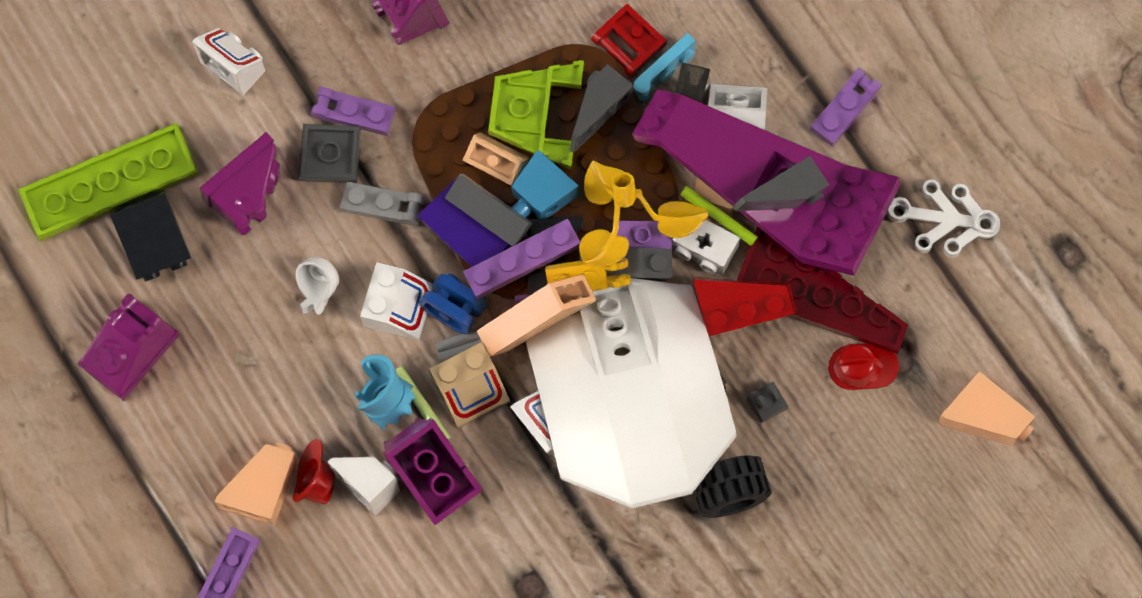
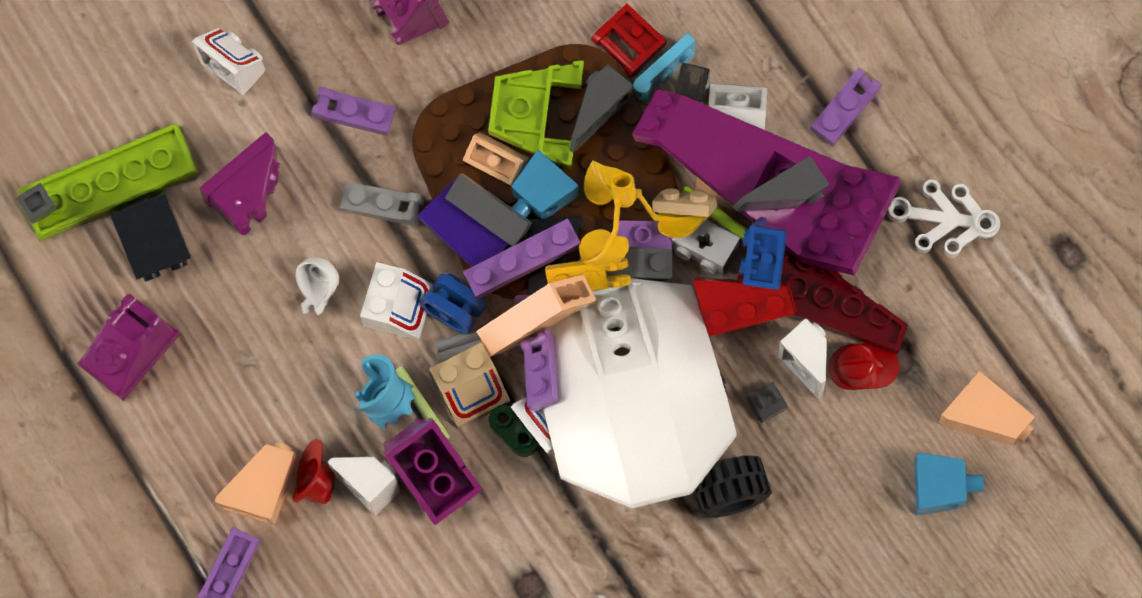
(36, 203): none -> dark grey tile
(329, 153): dark grey plate -> none
(512, 431): none -> dark green plate
(540, 370): none -> medium lavender plate
(694, 203): none -> tan plate
(764, 255): none -> blue bracket
(805, 355): none -> white slope
(942, 483): none -> dark azure torso

